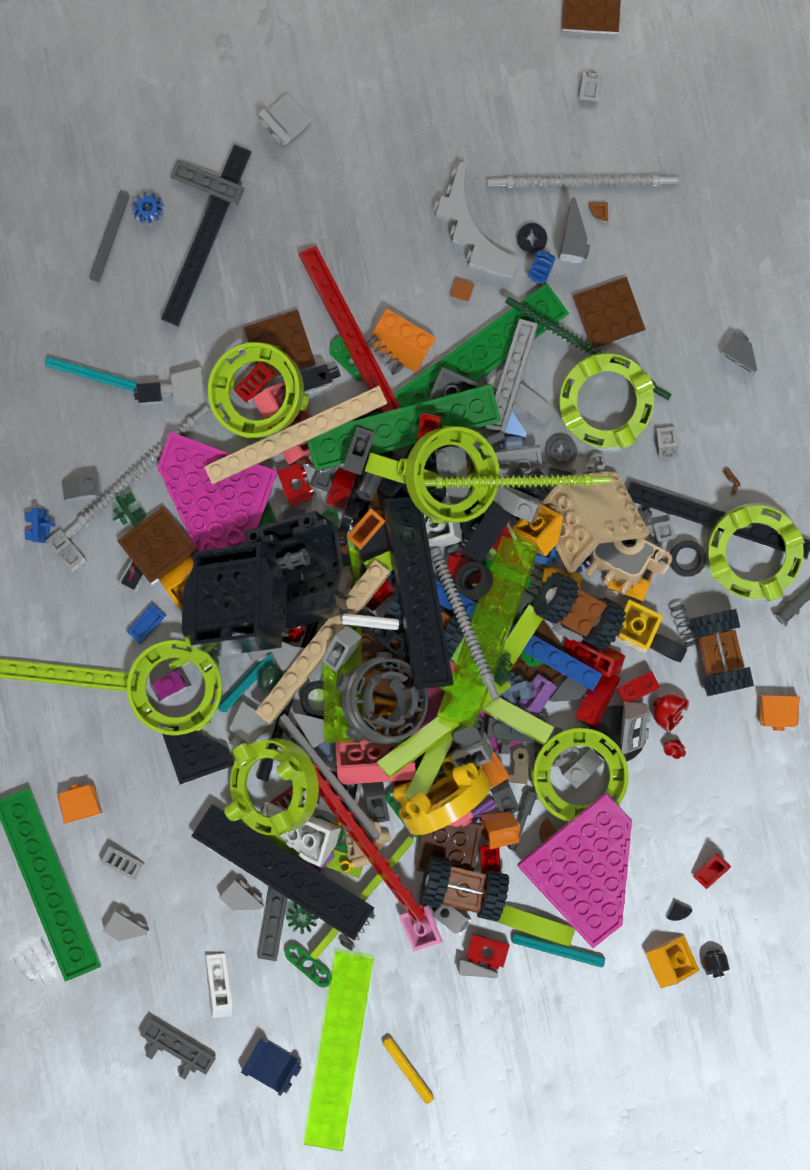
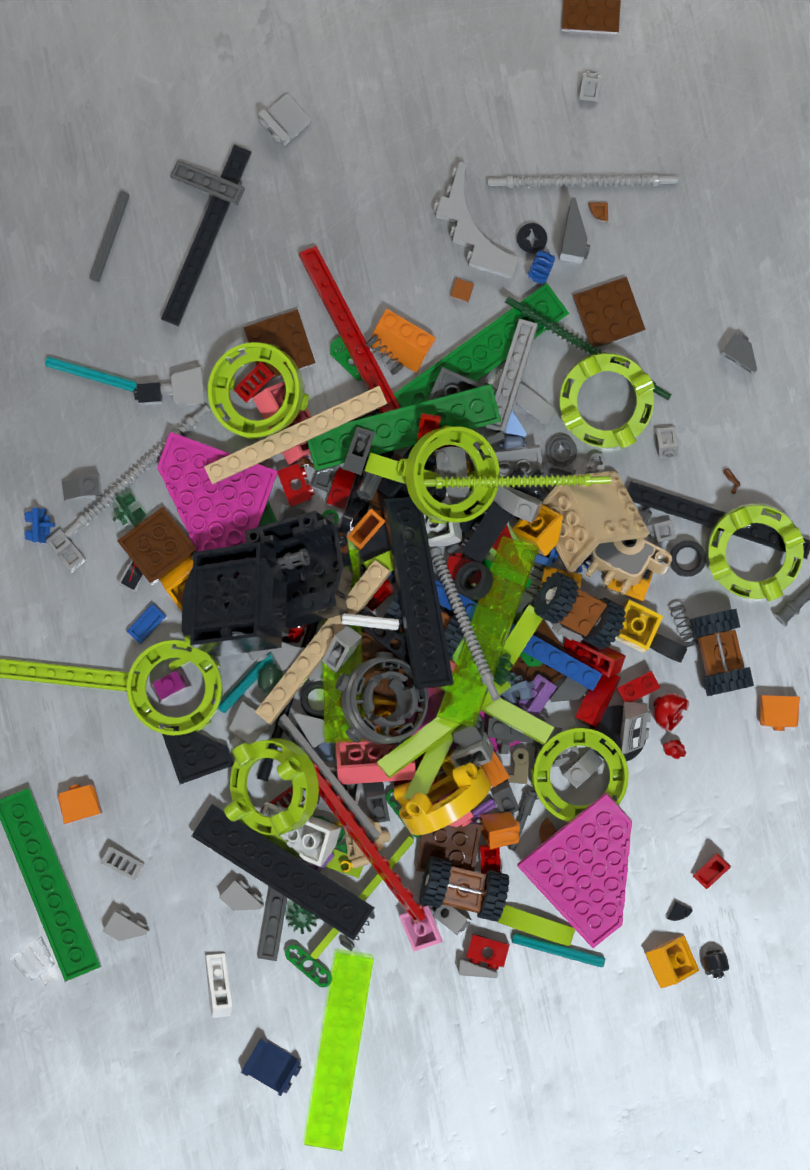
(150, 201): blue gear -> none
(164, 1039): dark grey hinge -> none
(313, 383): black torso -> none
(408, 1070): yellow axle -> none

